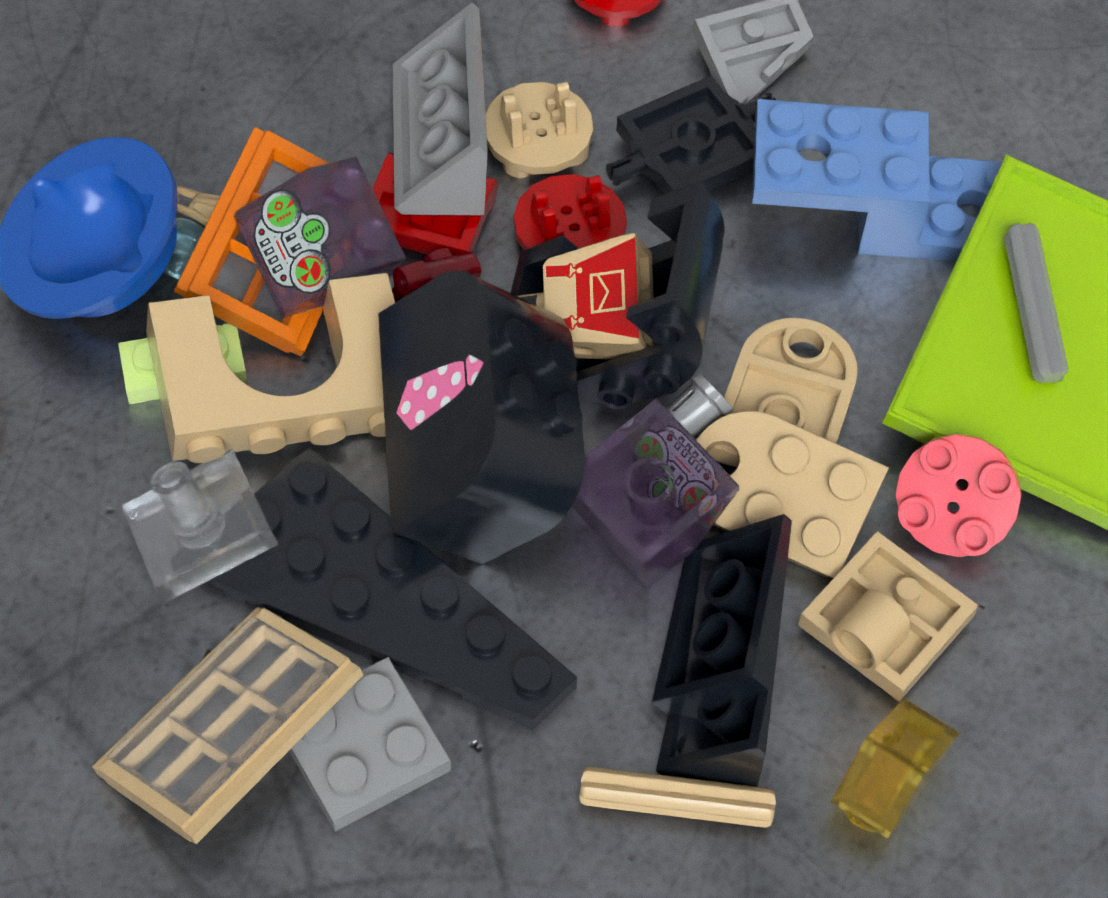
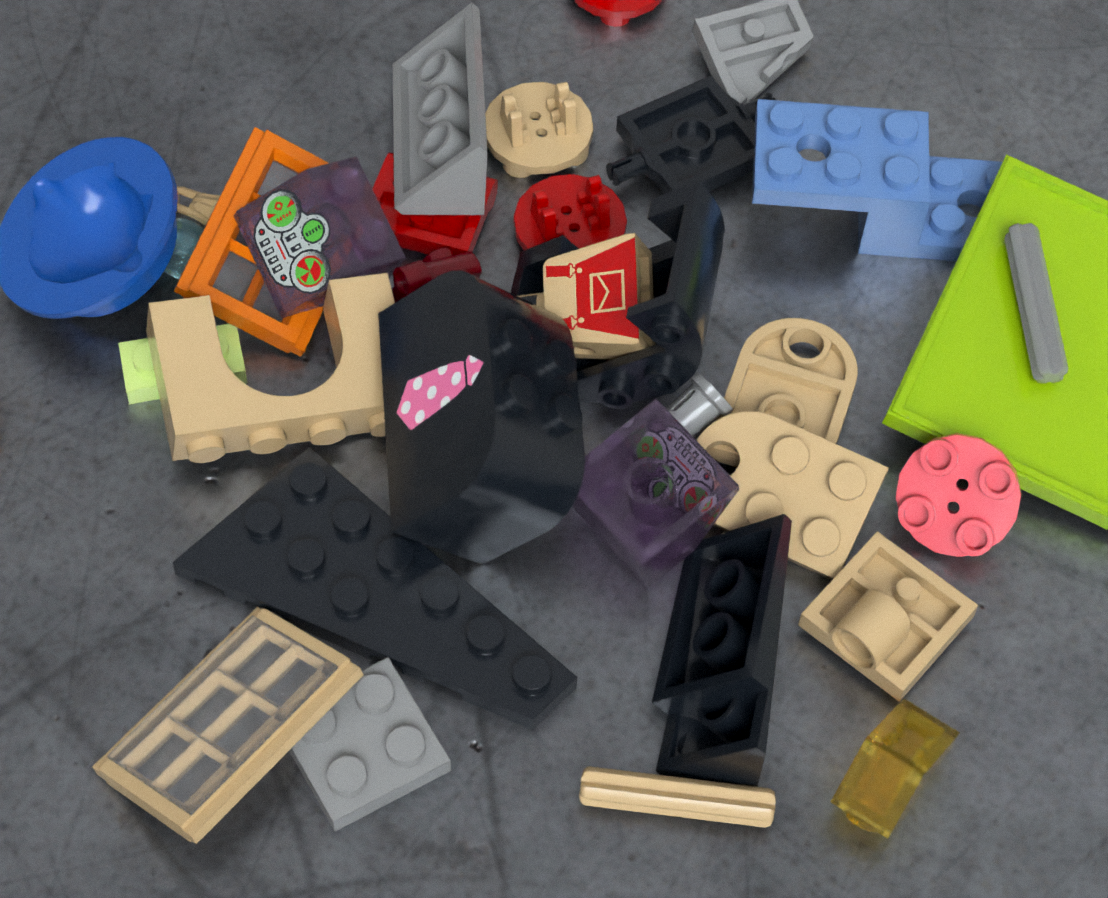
(197, 524): clear tile -> none

